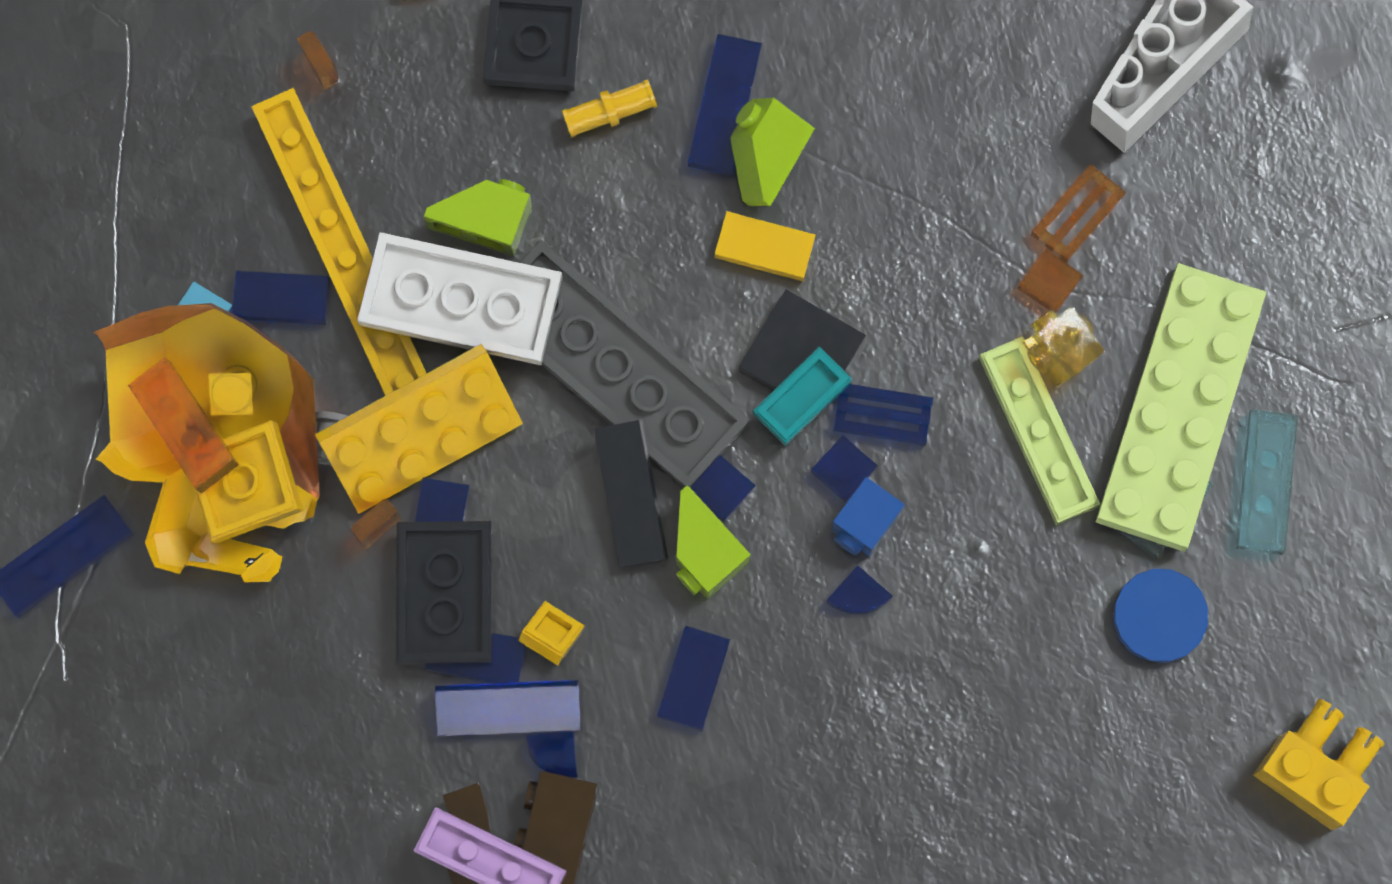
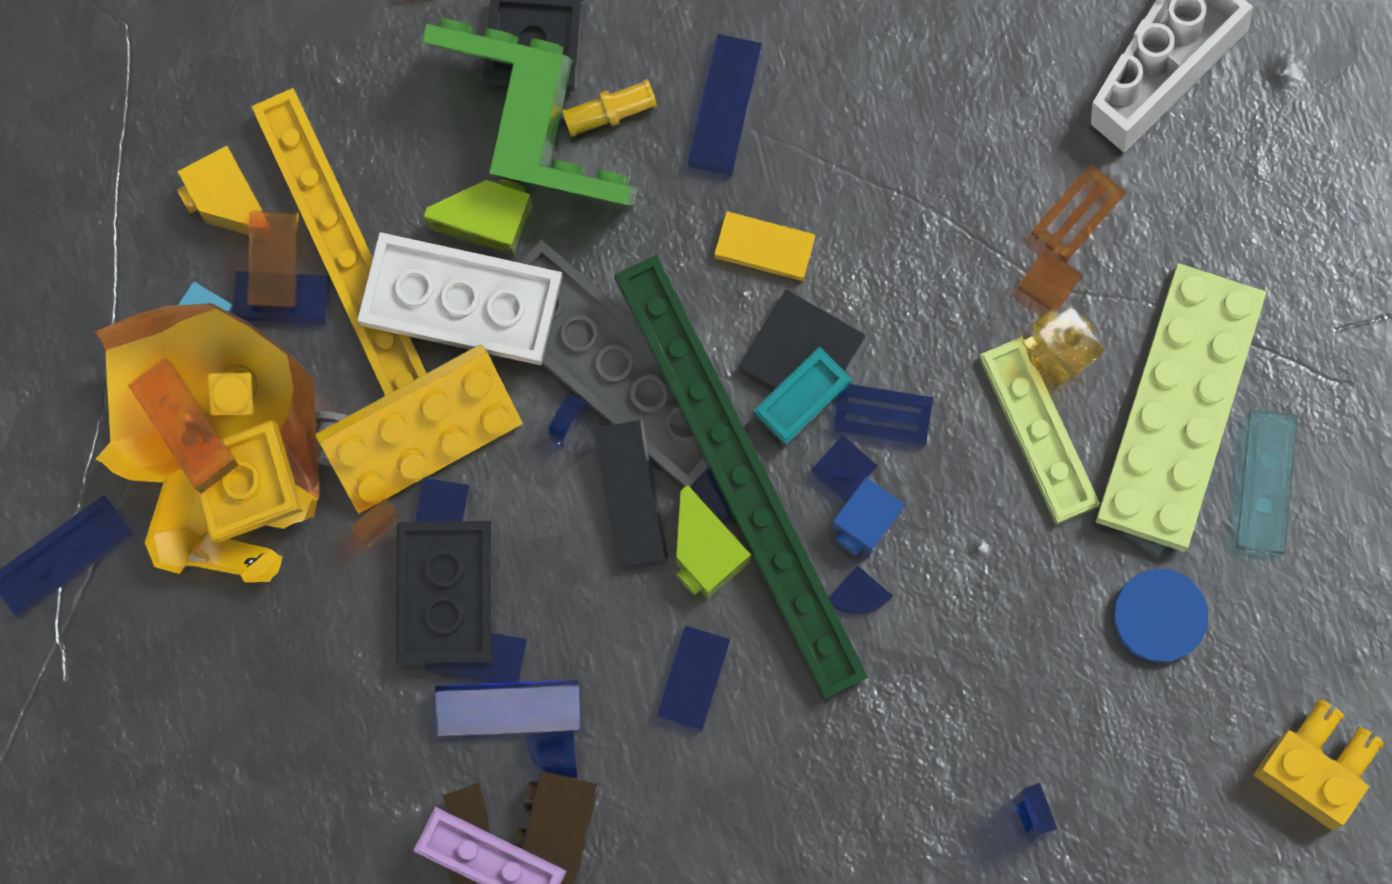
(218, 191): none -> yellow slope
(273, 258): none -> clear orange tile
(318, 59): clear orange tile -> none
(530, 111): none -> bright green bracket
(551, 633): yellow tile -> none
(566, 419): none -> clear blue tile
(741, 477): none -> dark green plate
(766, 148): lime slope -> none
(1034, 813): none -> clear blue tile

